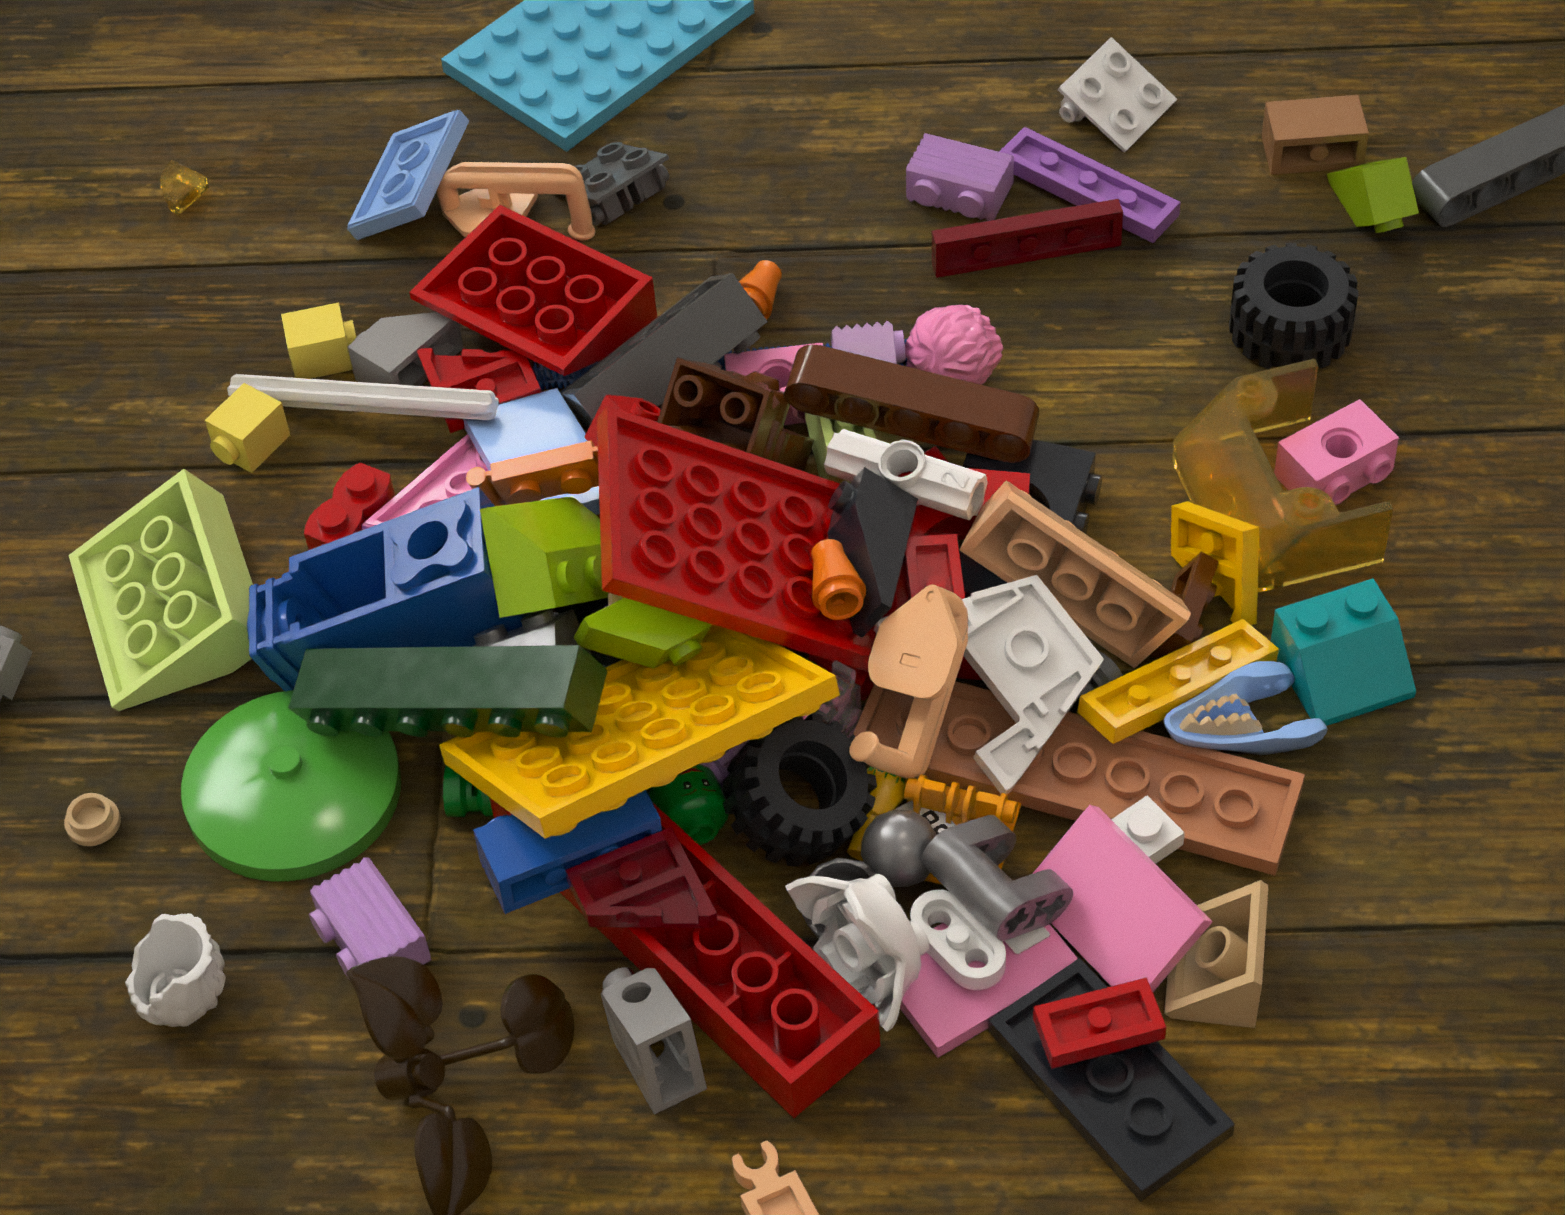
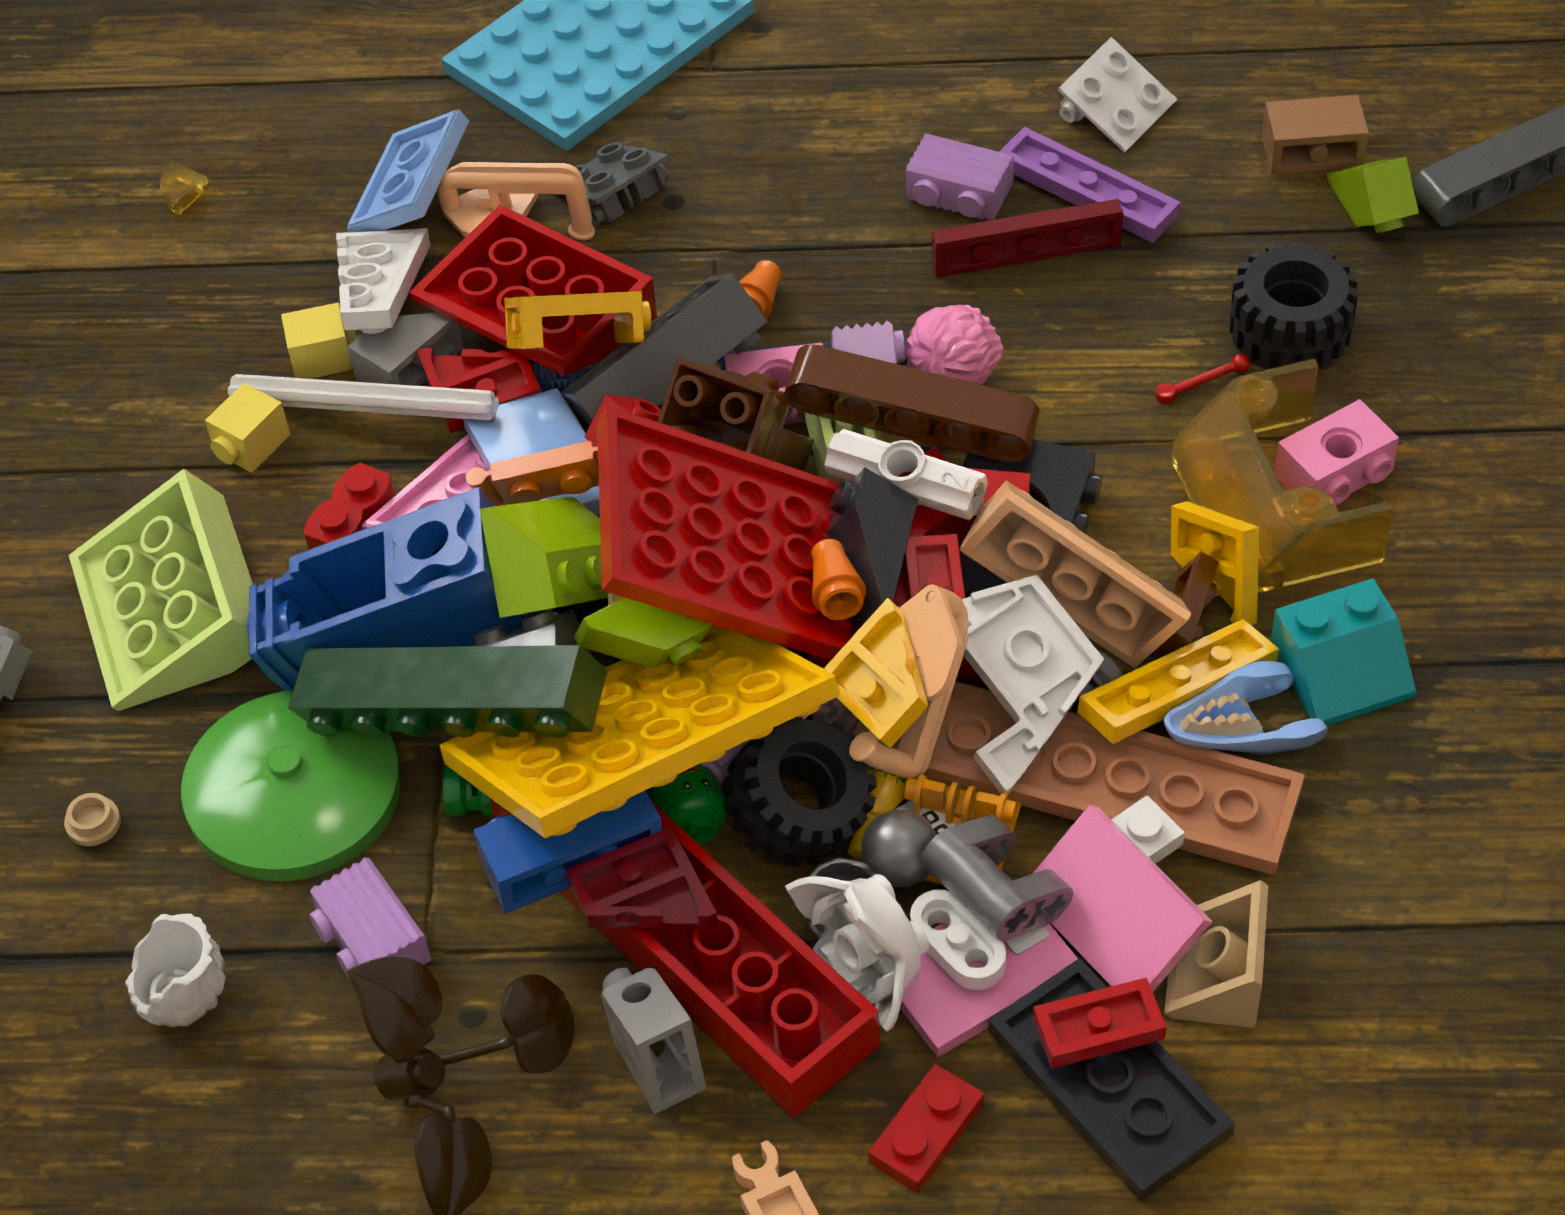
(377, 275): none -> white wing
(525, 315): none -> yellow panel
(881, 675): none -> yellow wing
(926, 1128): none -> red plate
(1167, 392): none -> red hinge

